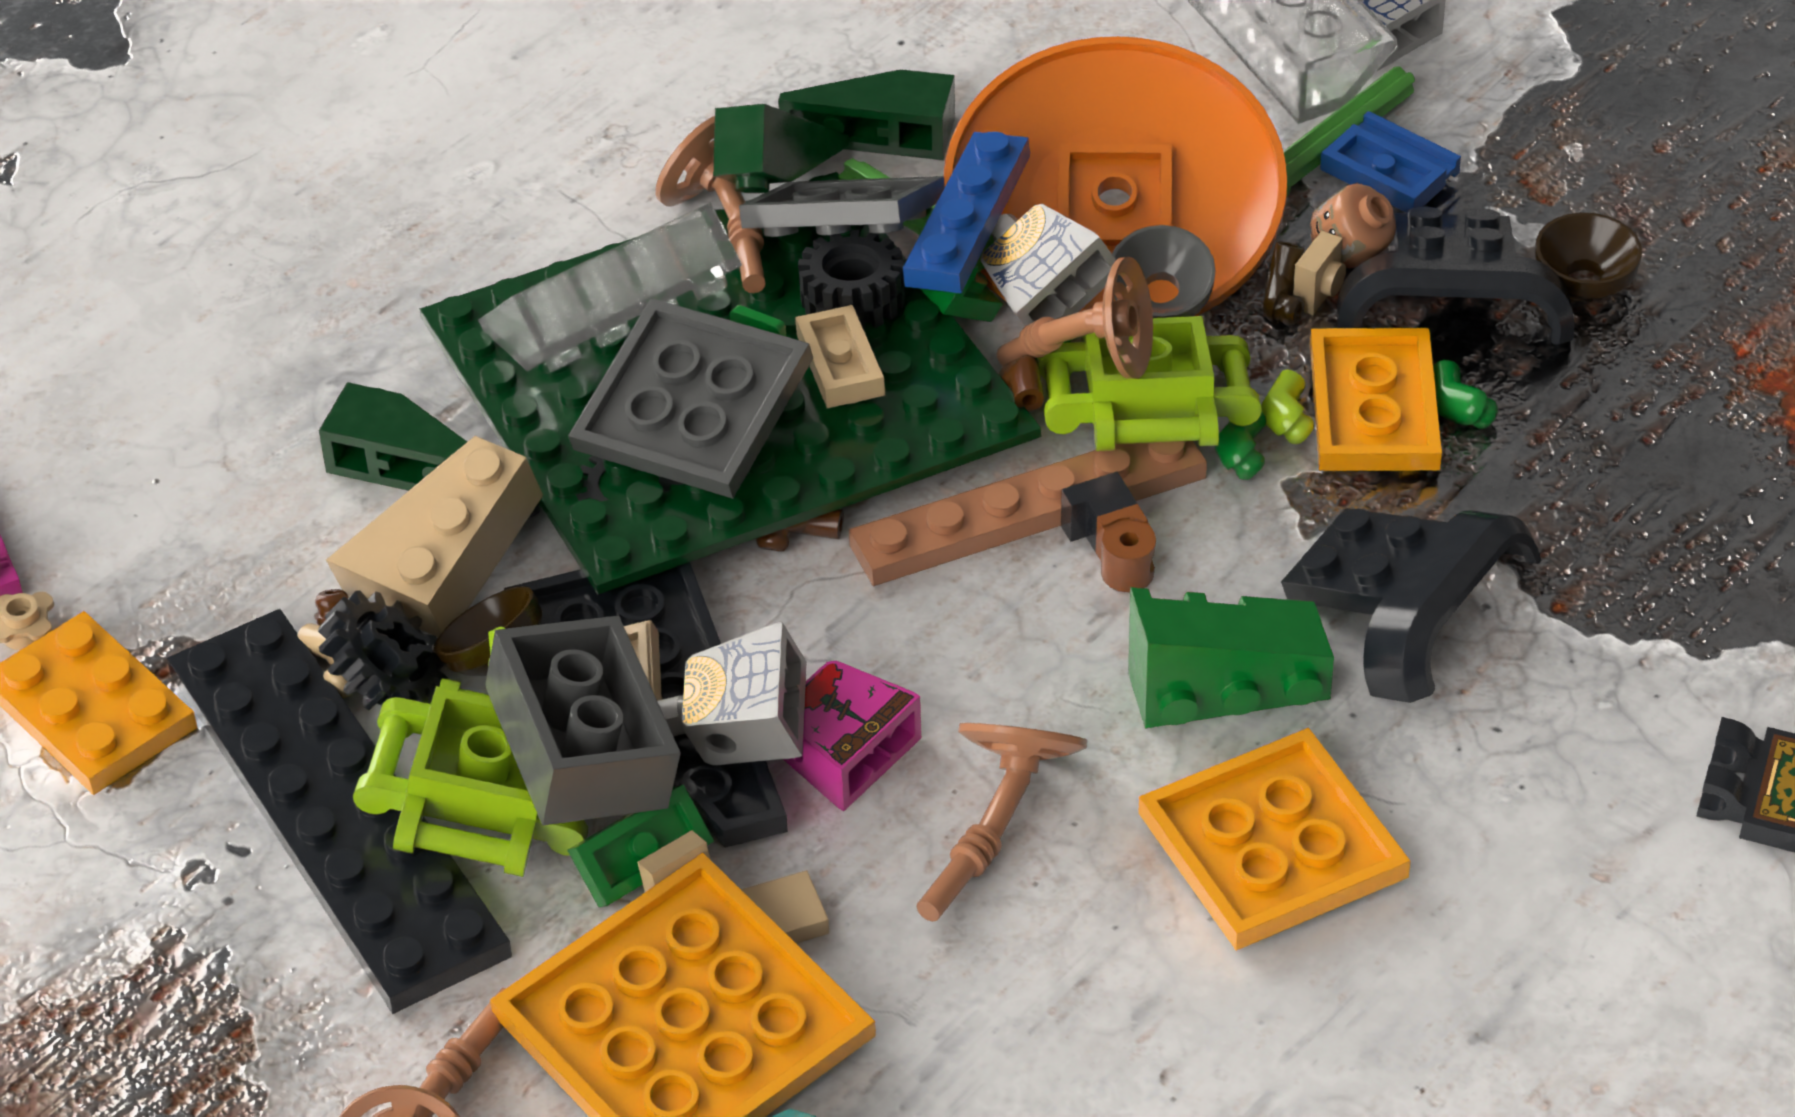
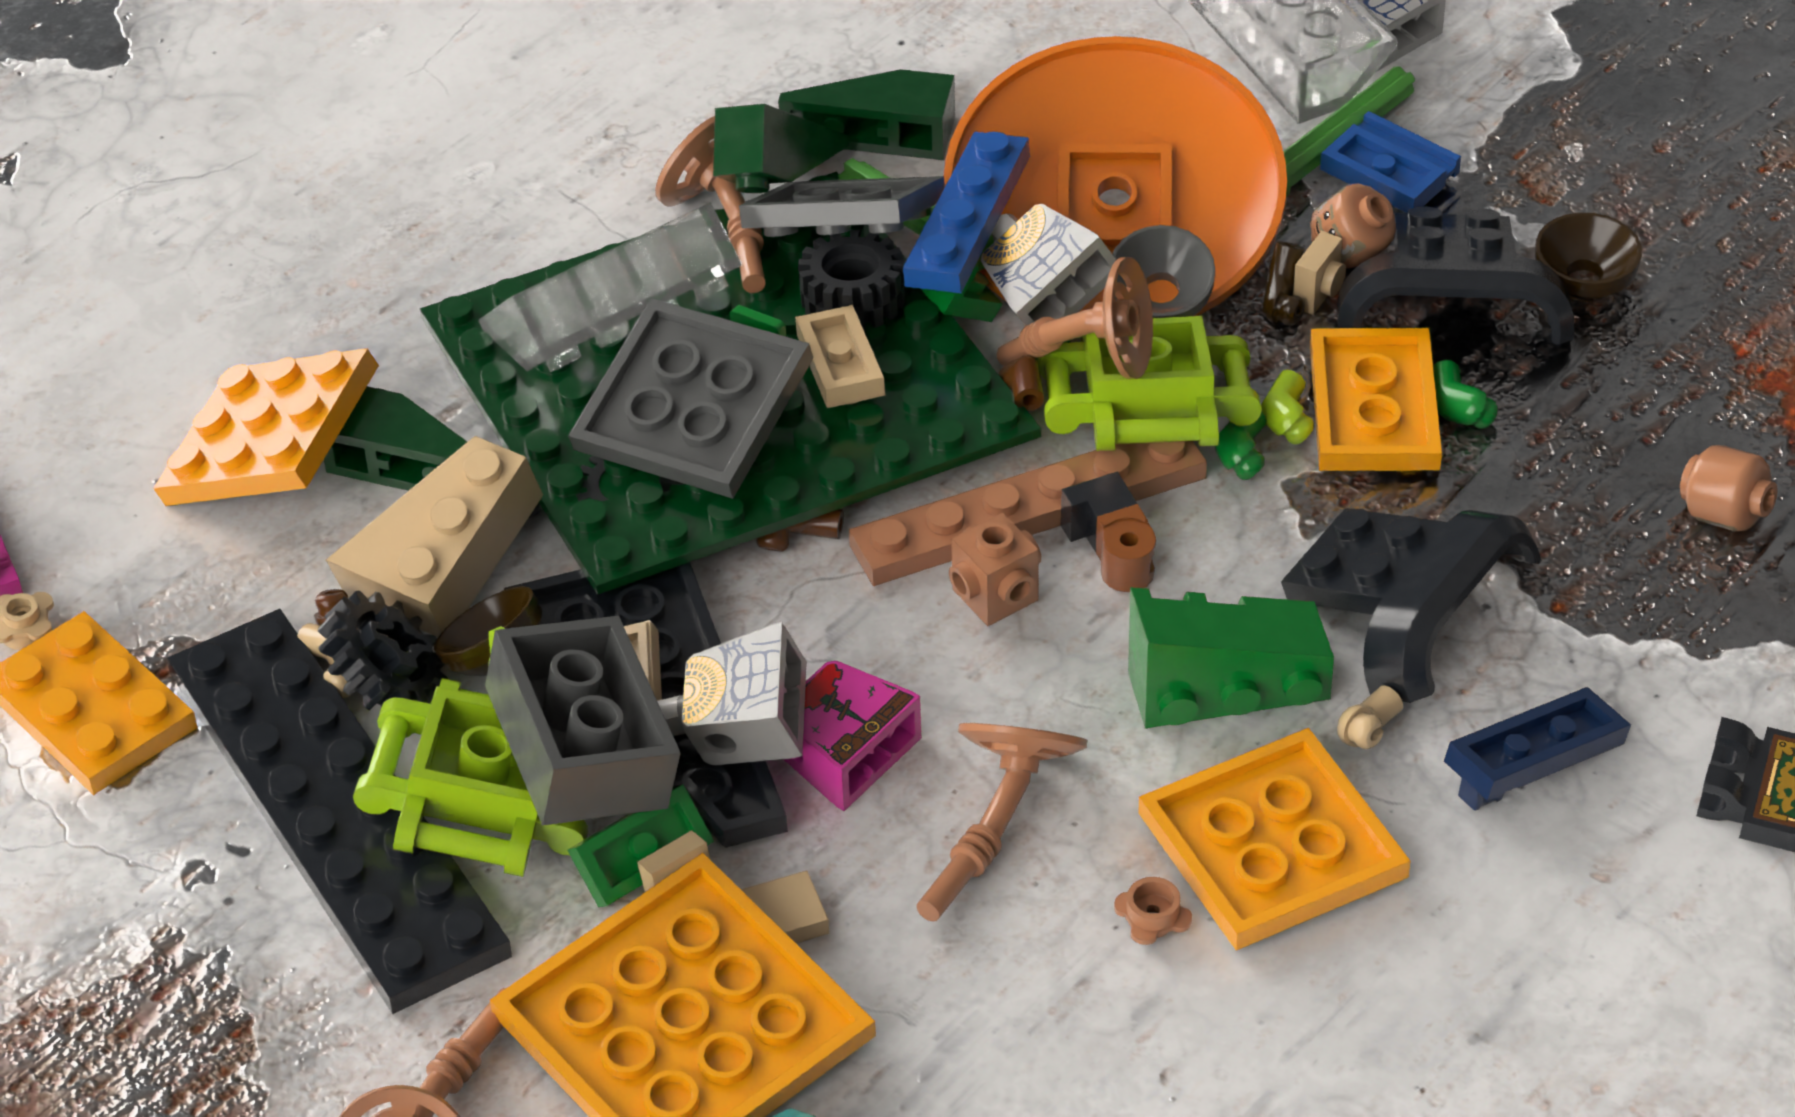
(266, 427): none -> light orange plate
(995, 568): none -> nougat brick
(1157, 896): none -> nougat plate
(1363, 723): none -> tan arm
(1534, 745): none -> dark blue hinge
(1728, 488): none -> nougat head

